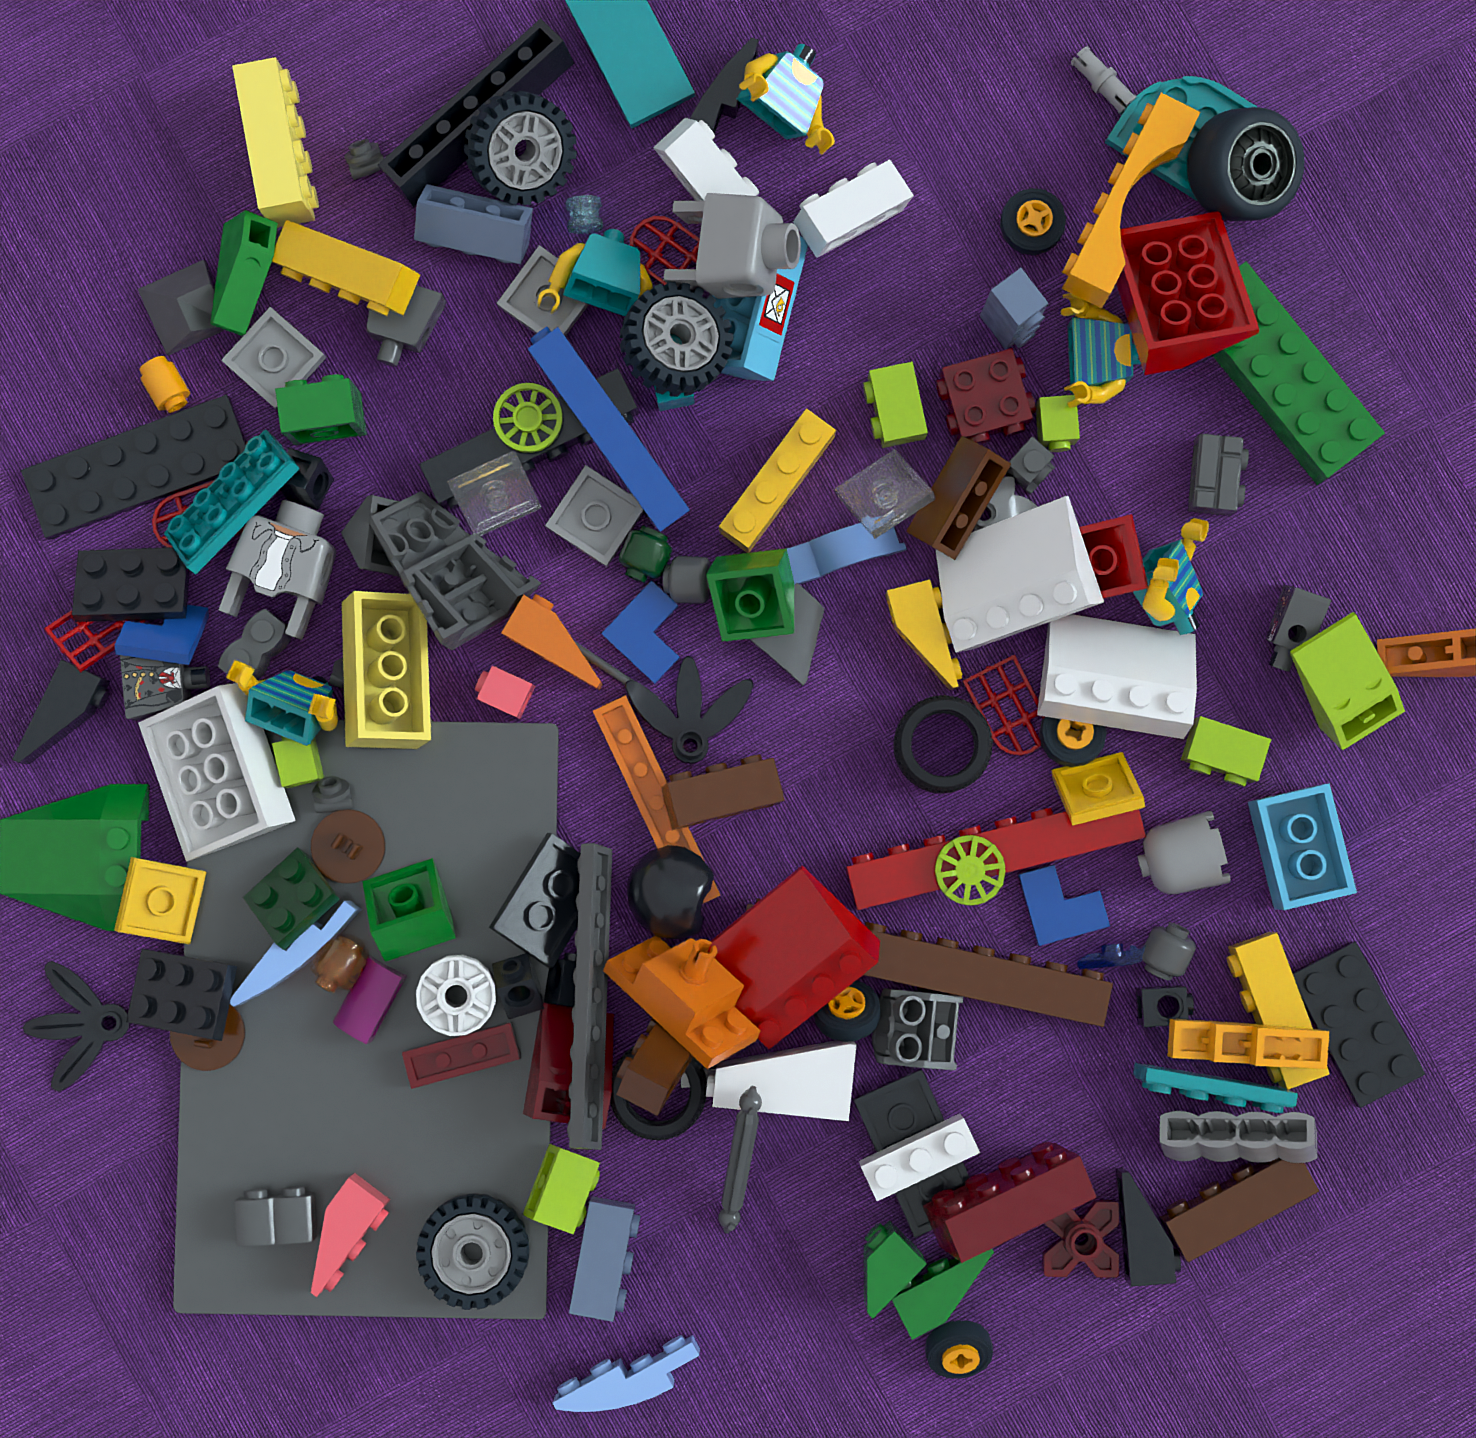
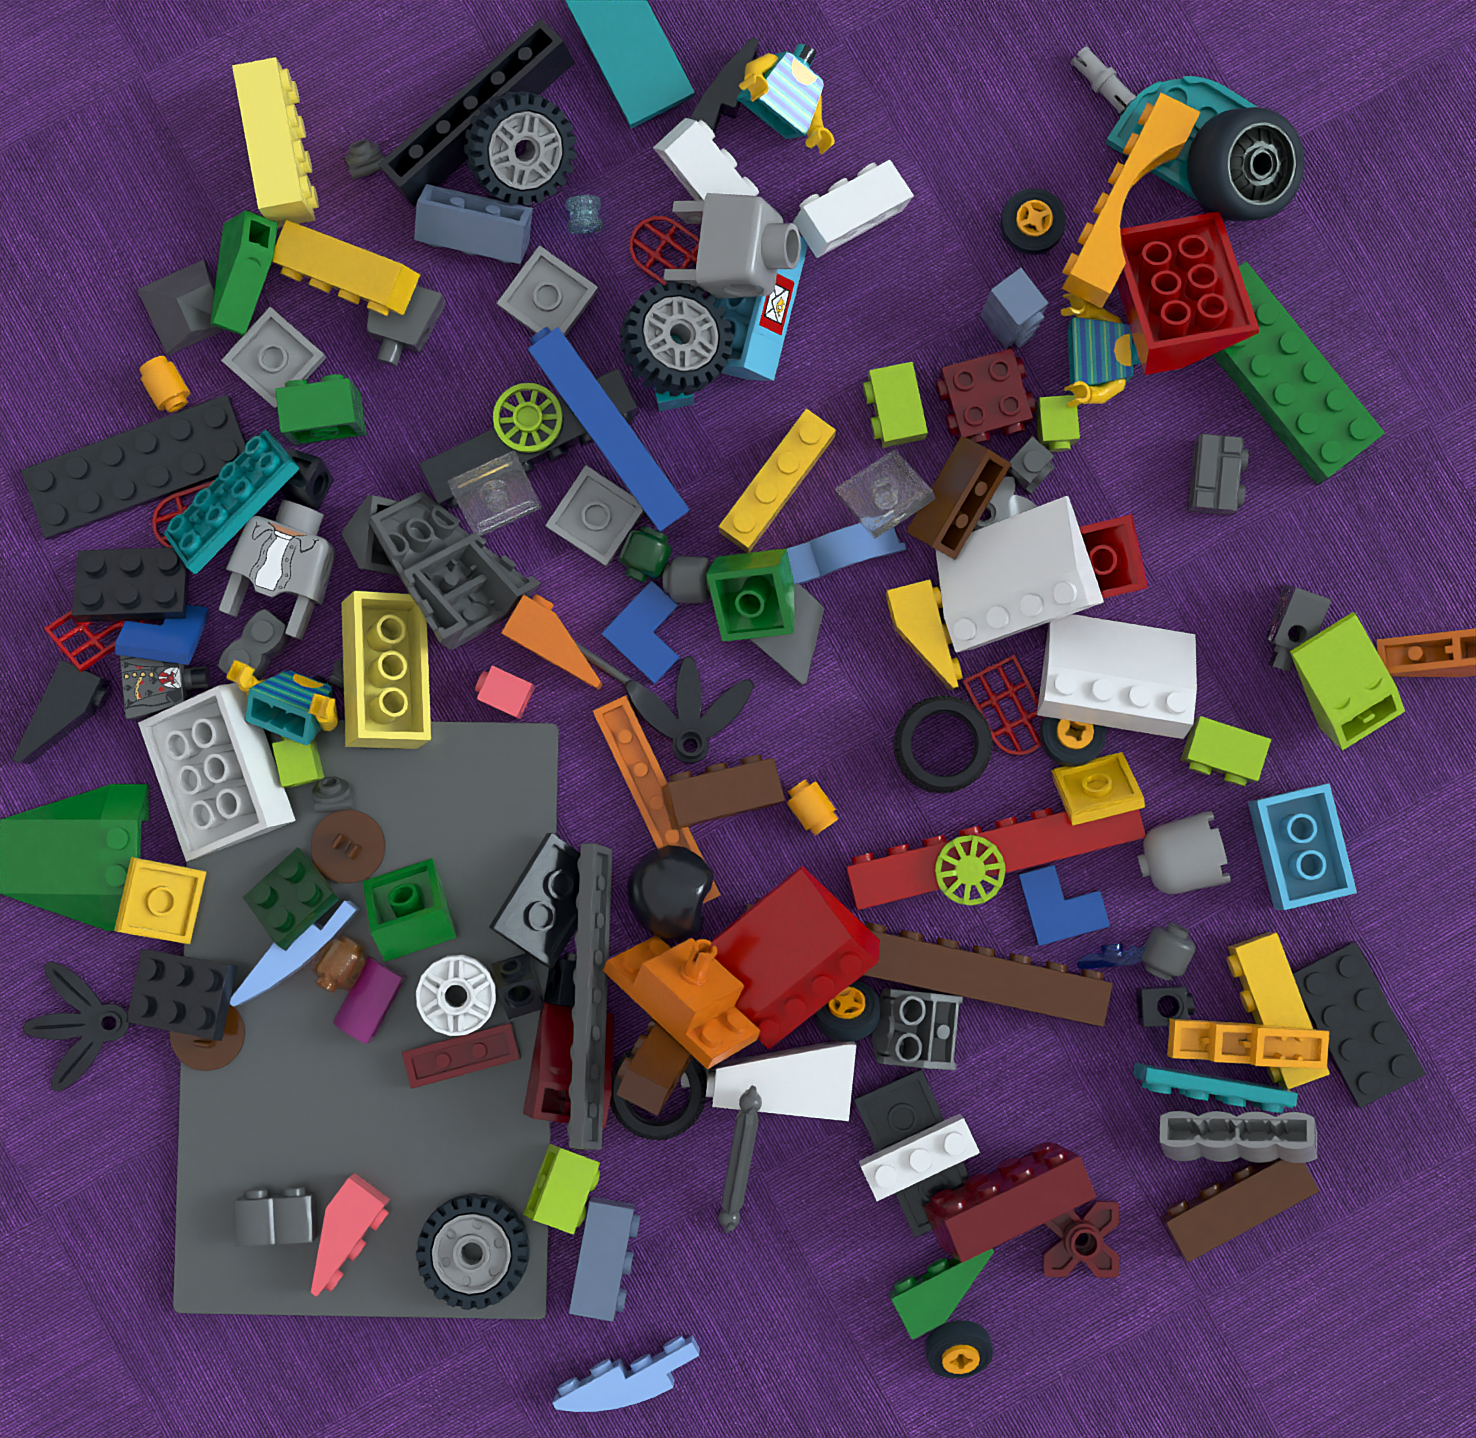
(600, 274): teal torso -> none
(811, 807): none -> light orange brick
(888, 1265): green slope -> none
(1145, 1245): black slope -> none
(1172, 580): torso -> none

